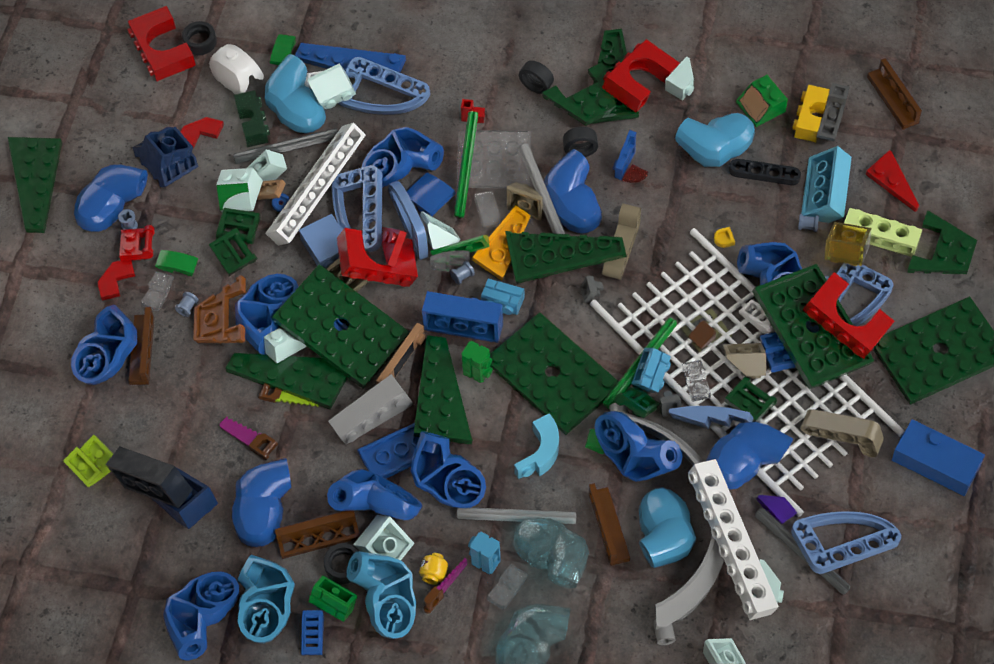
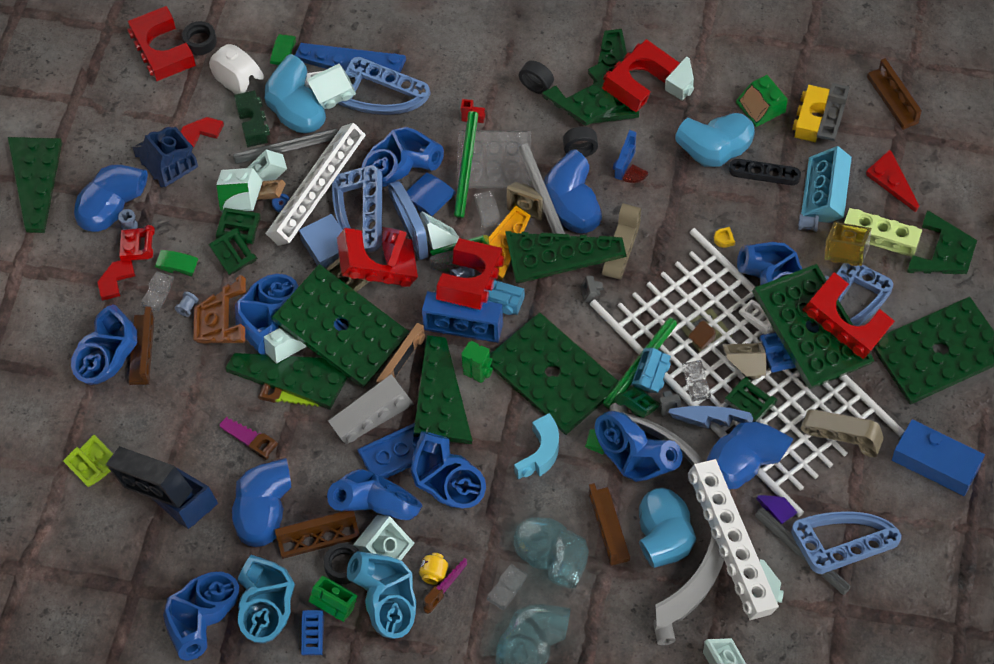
(475, 290): none -> red arch
(484, 552): dark azure brick -> none
(514, 514): light grey axle -> none

